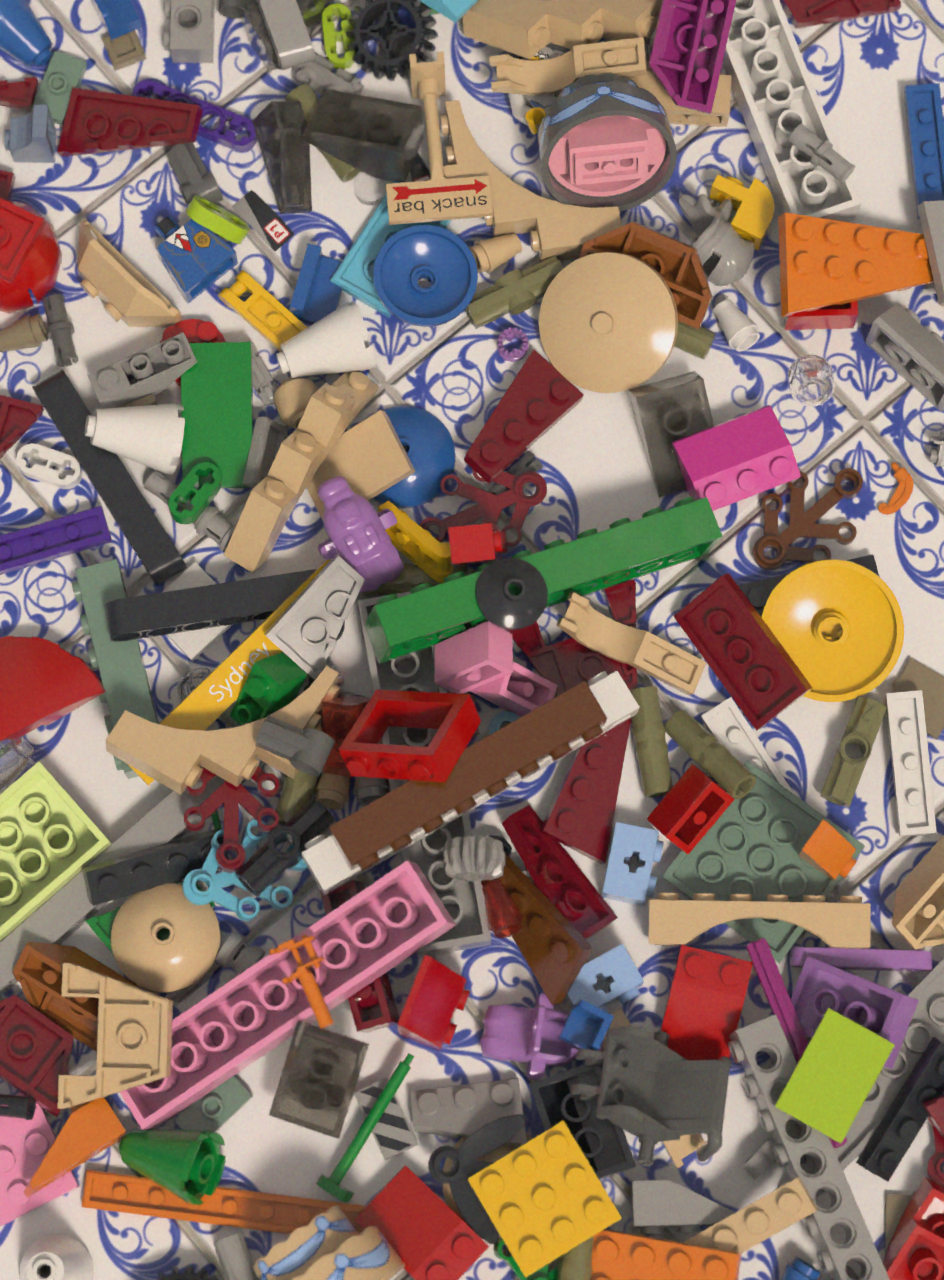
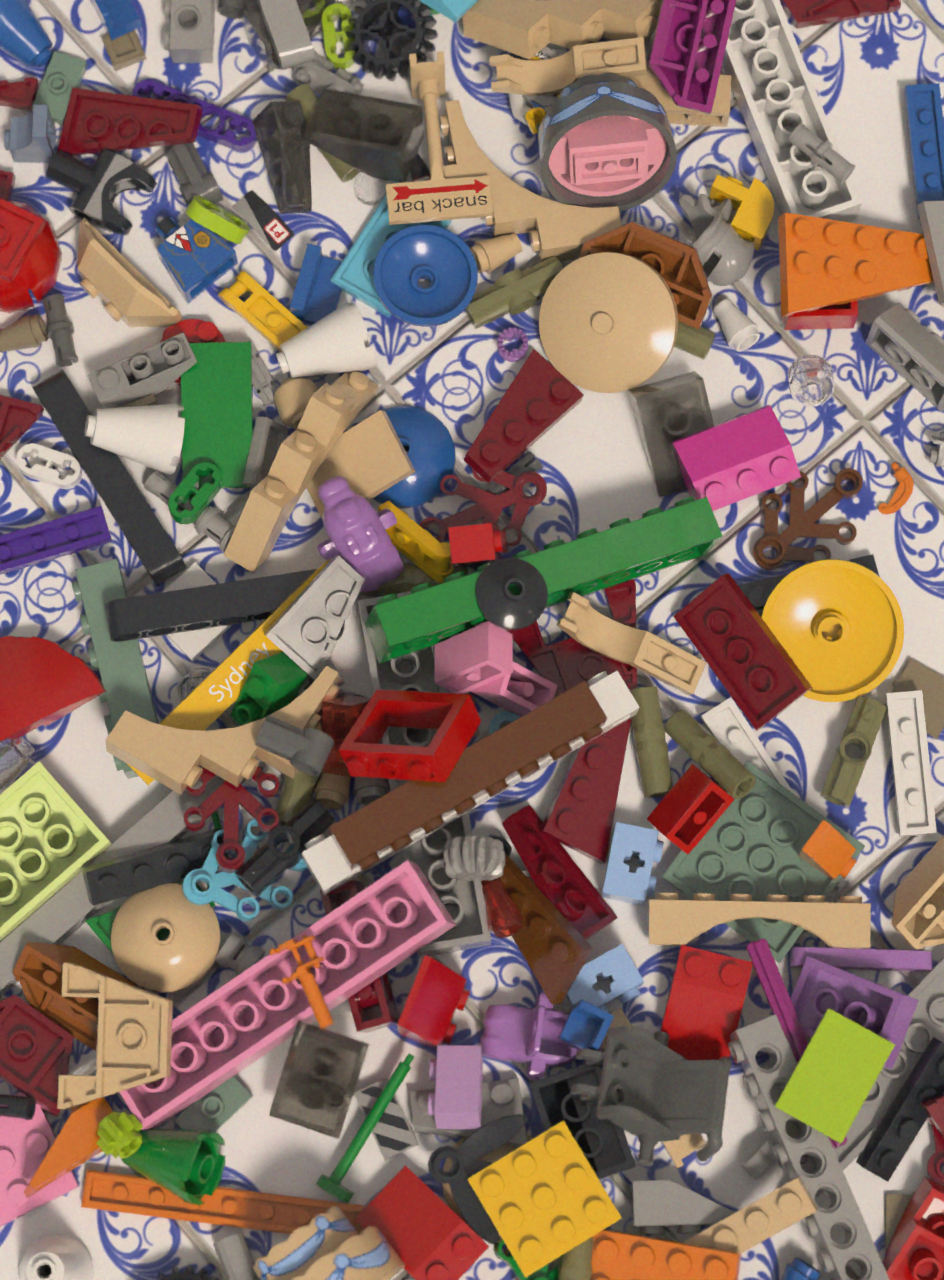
(99, 186): none -> black connector
(119, 1135): none -> lime gear
(457, 1088): none -> lavender brick

